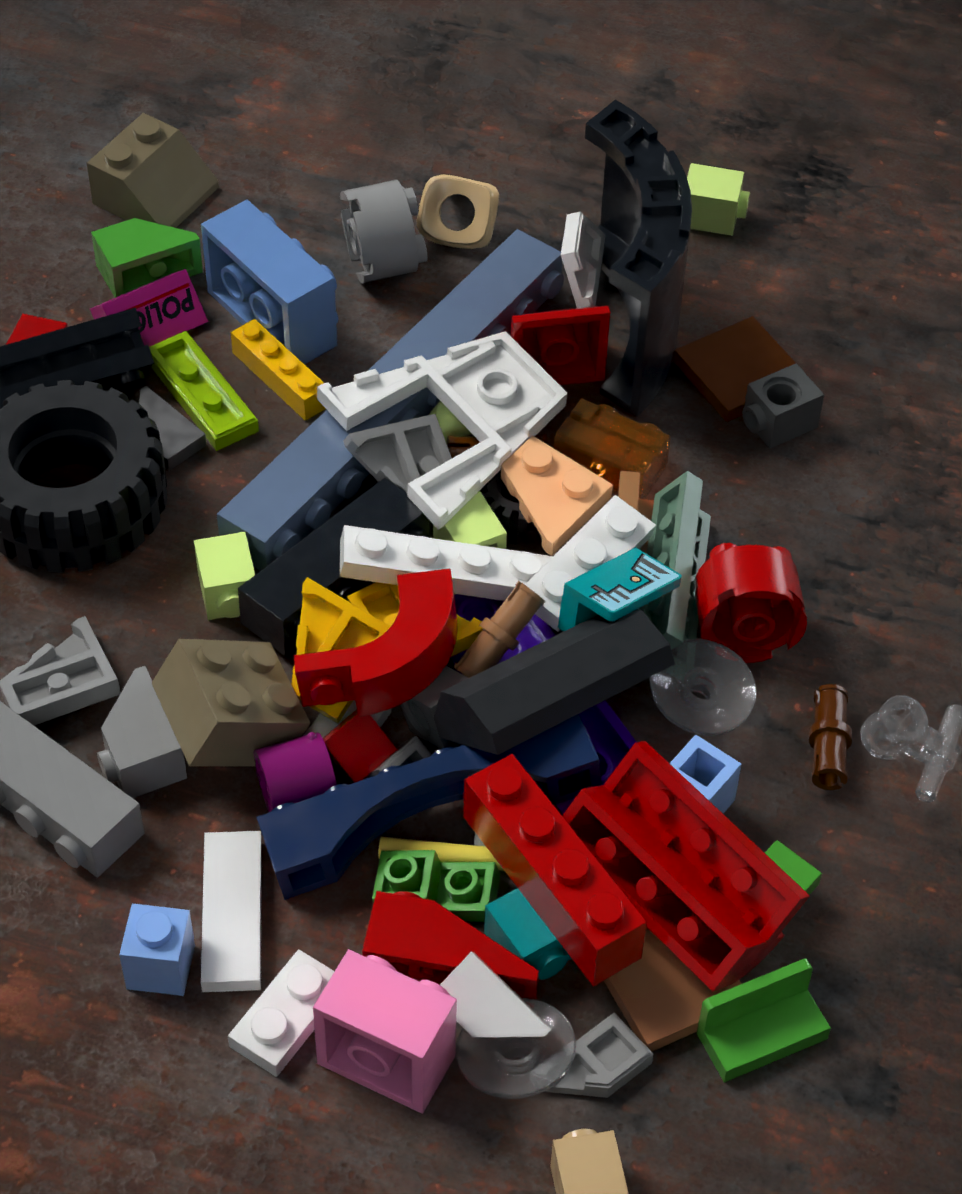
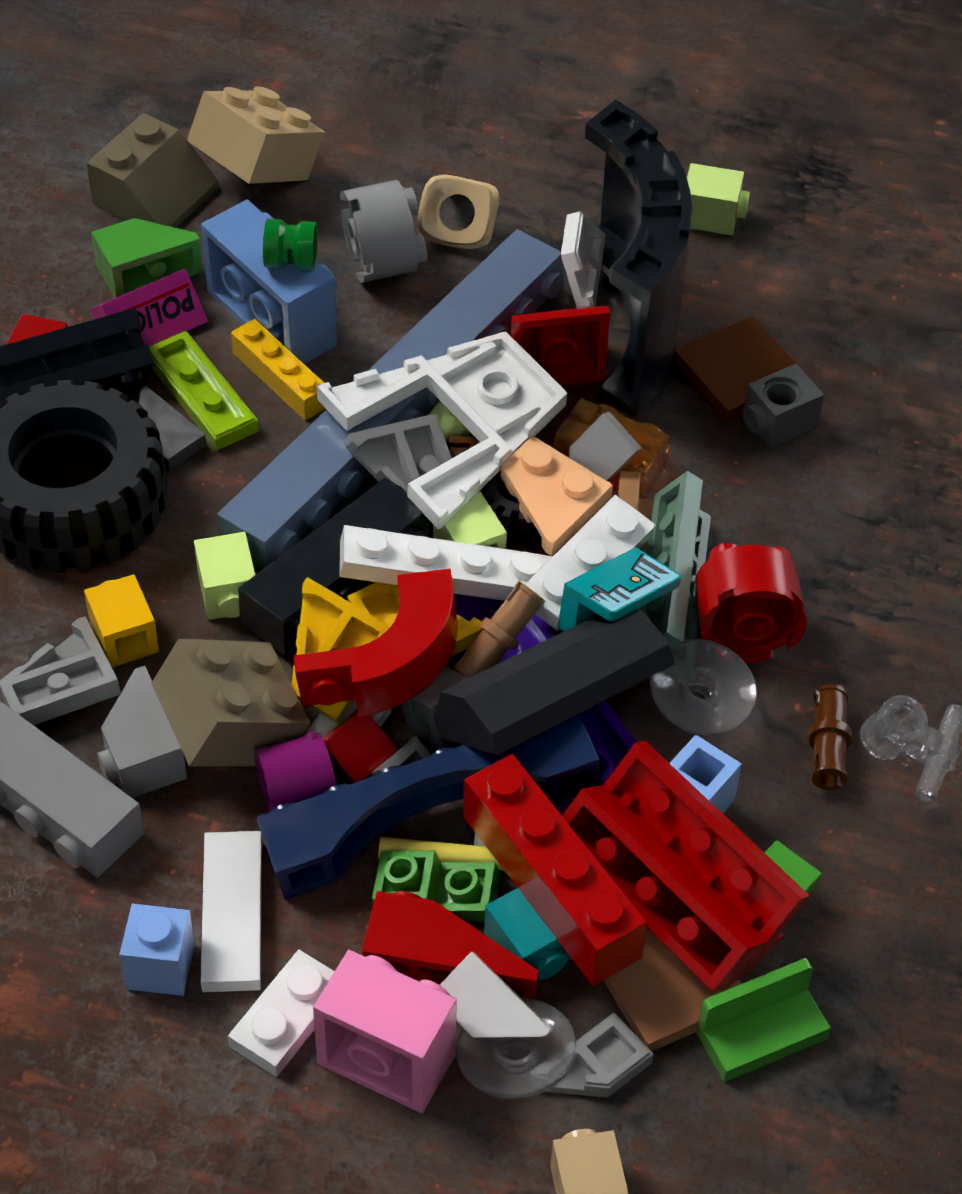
(122, 620): none -> yellow brick
(256, 135): none -> tan brick
(290, 244): none -> green wheel
(604, 447): none -> light grey tile

